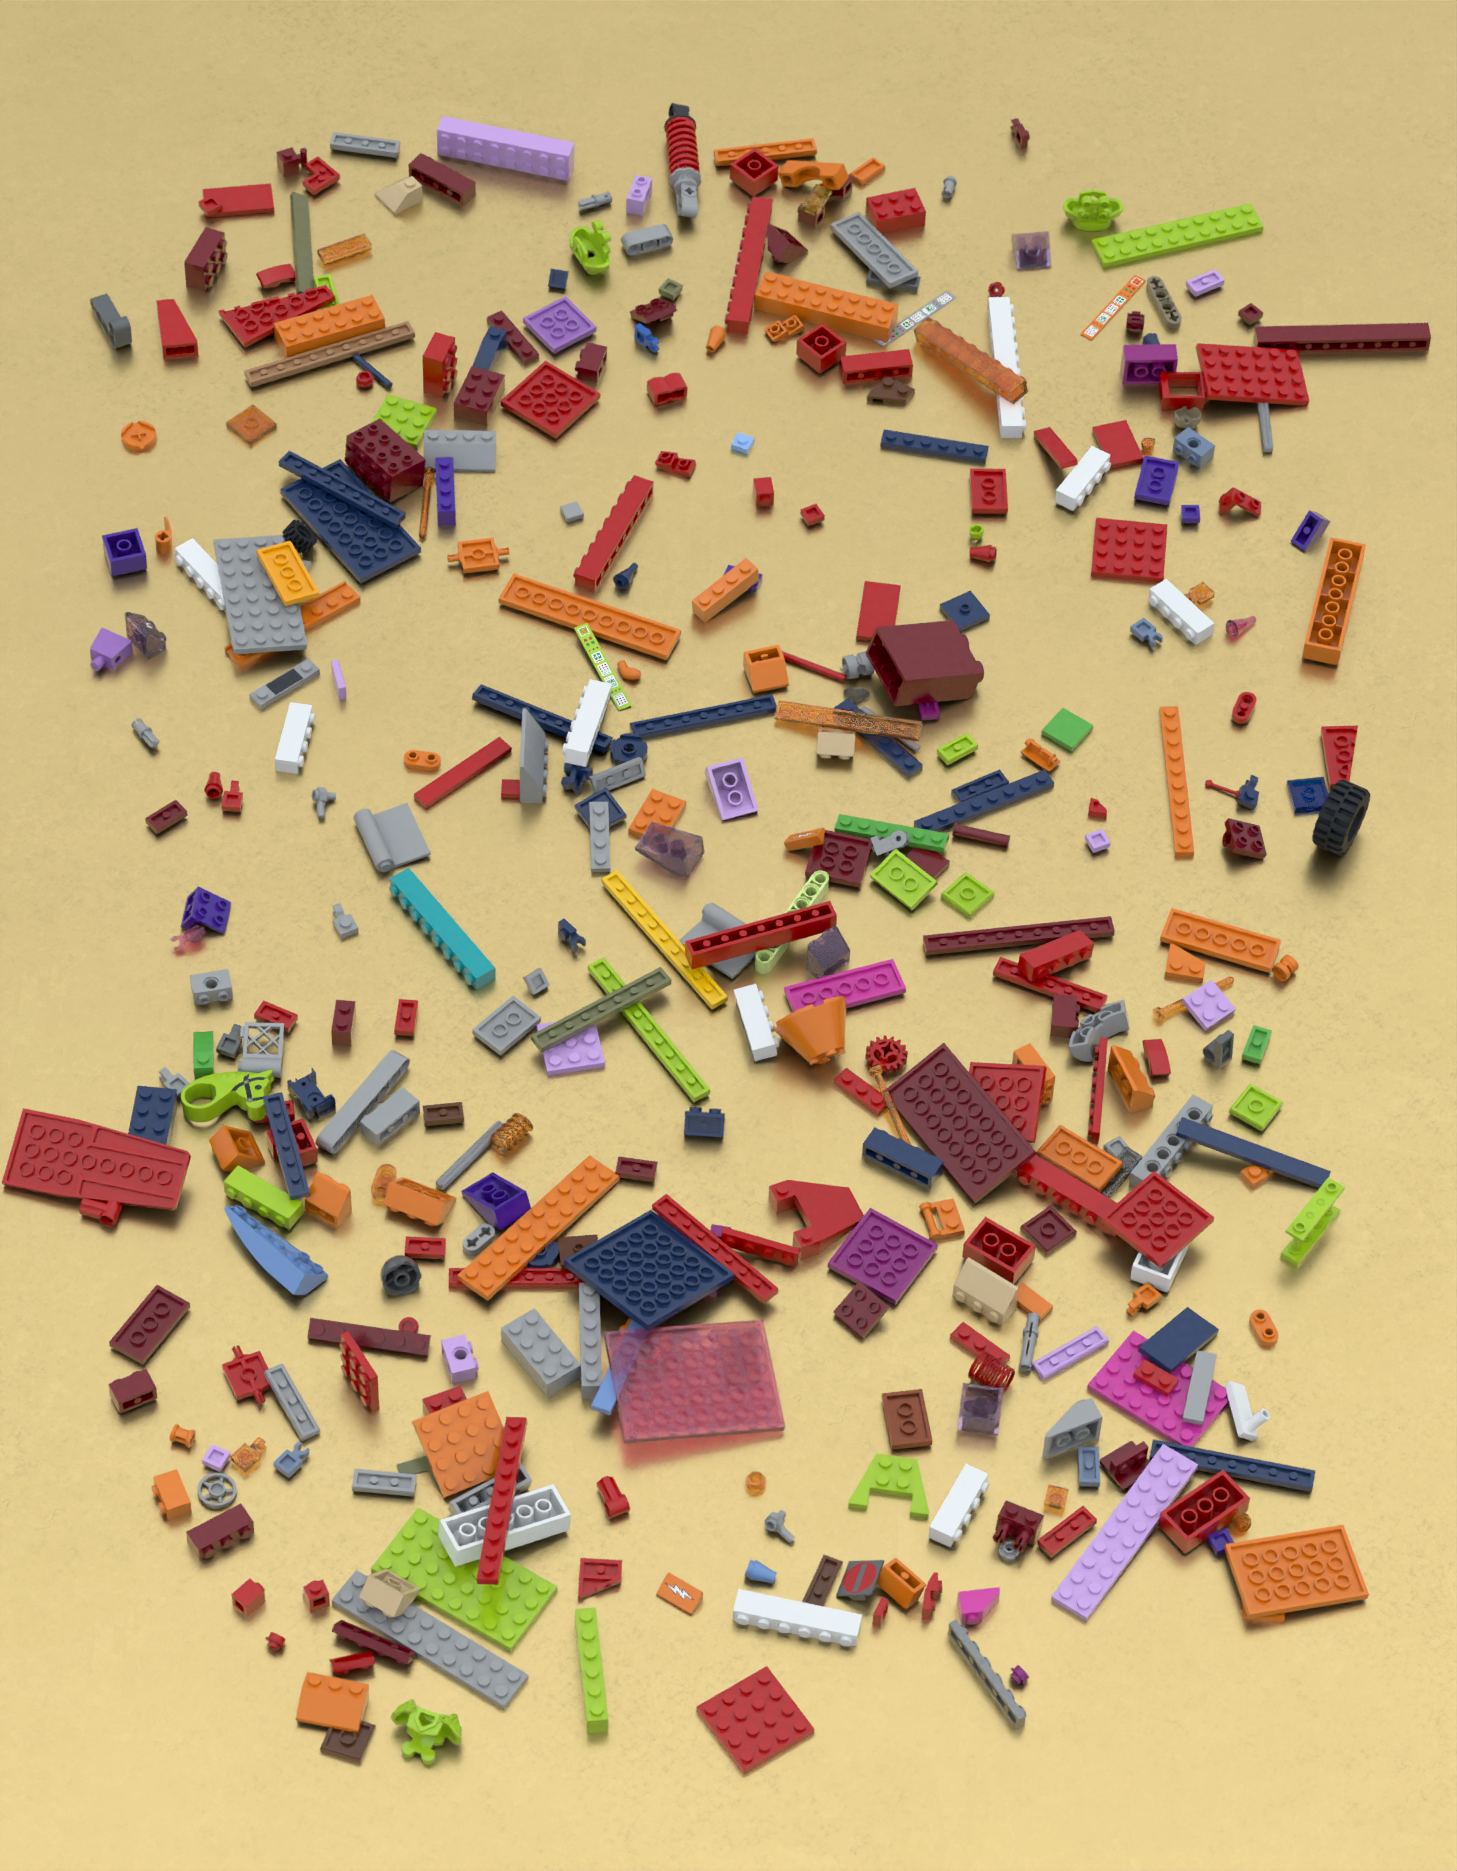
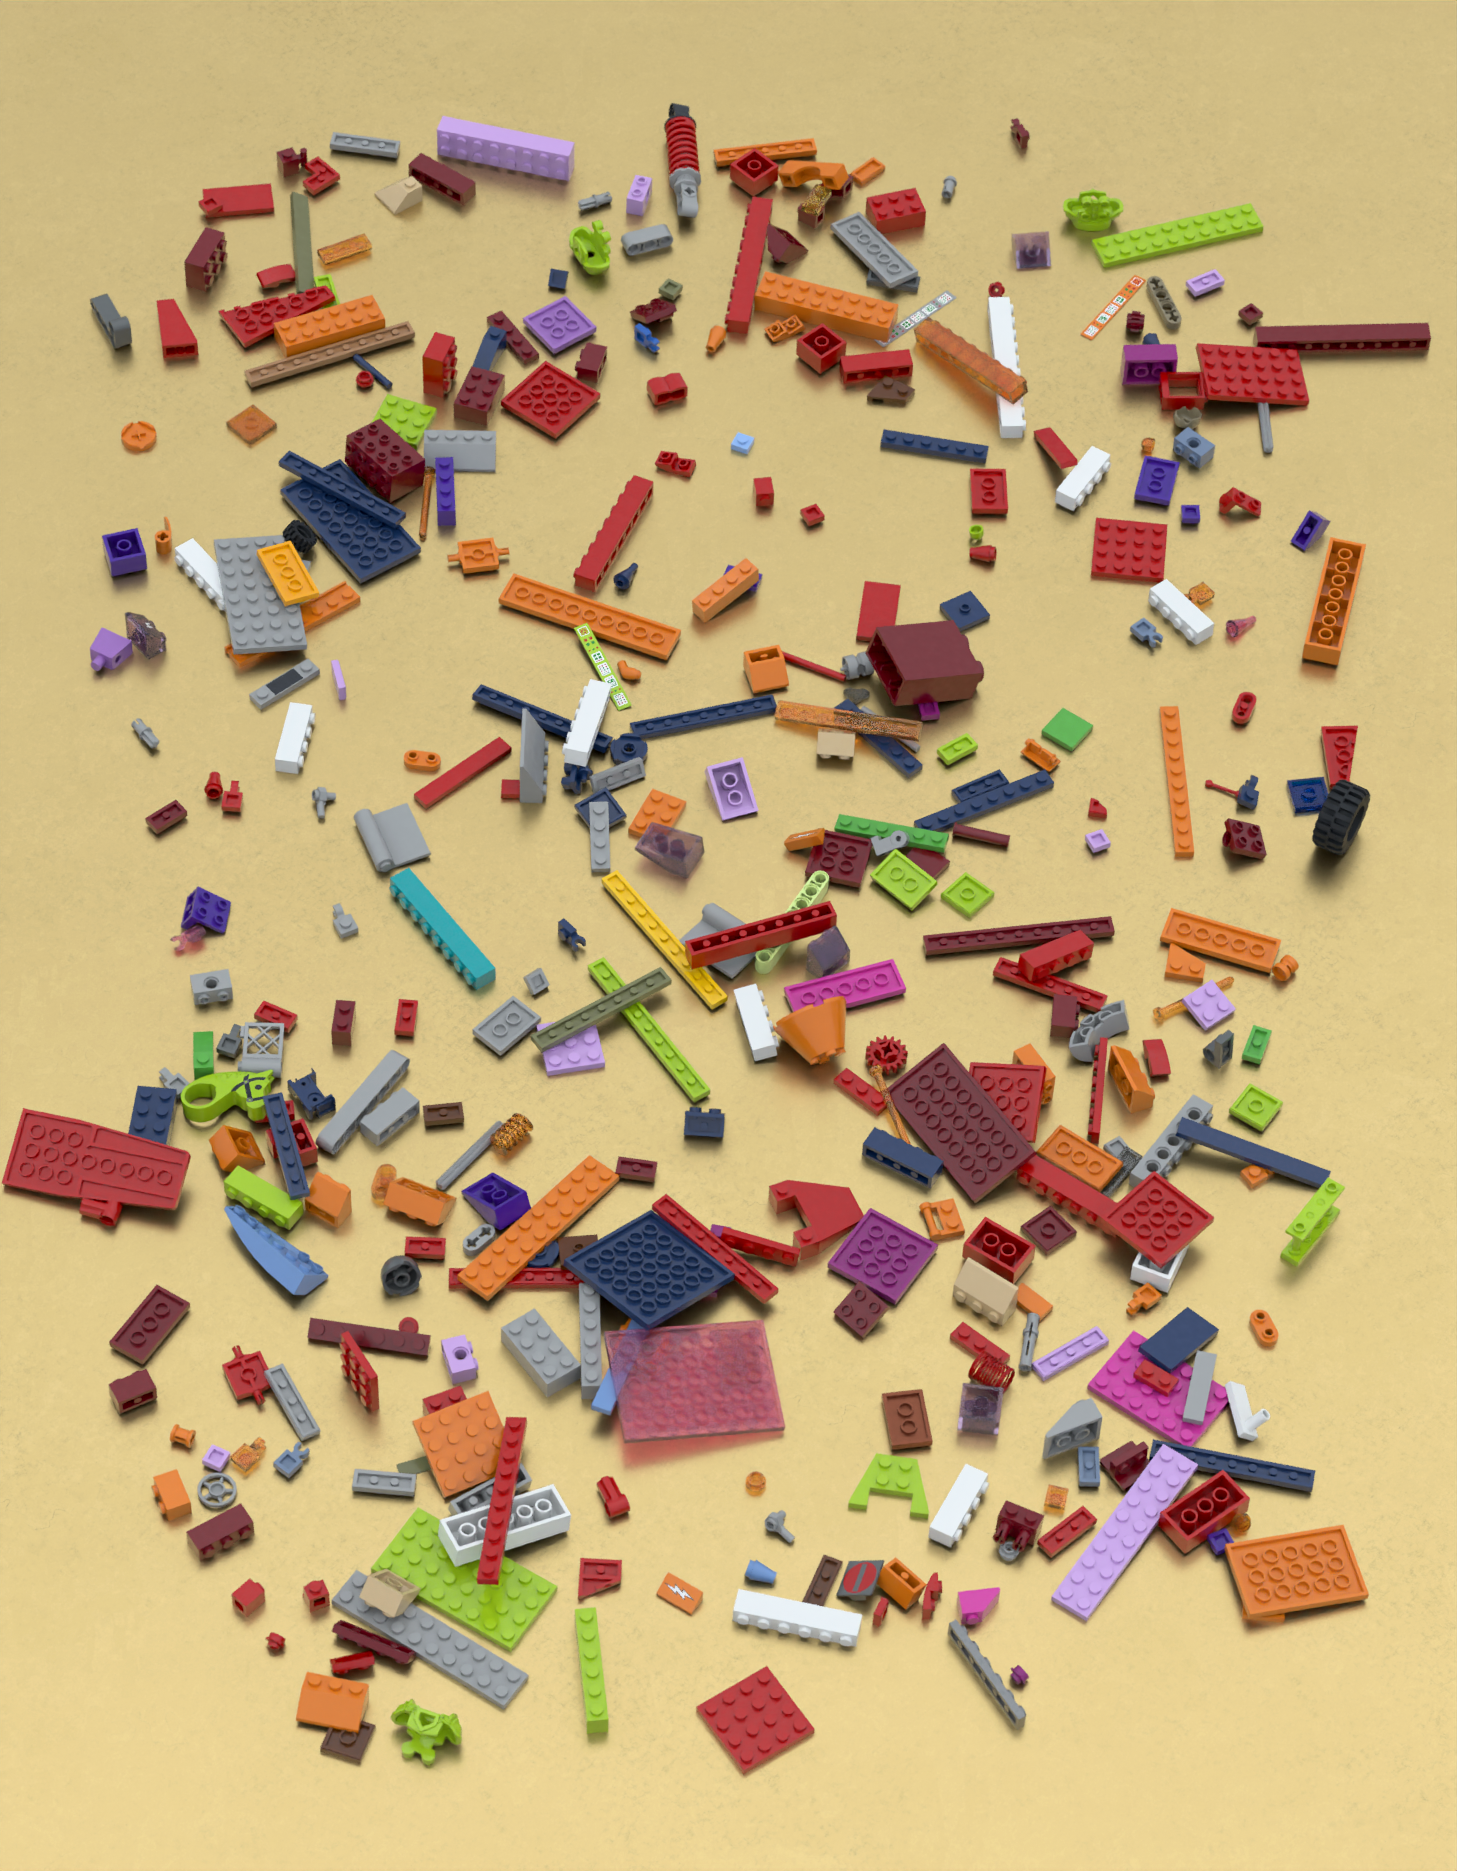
(571, 512): light grey tile -> none
(1118, 442): red tile -> none

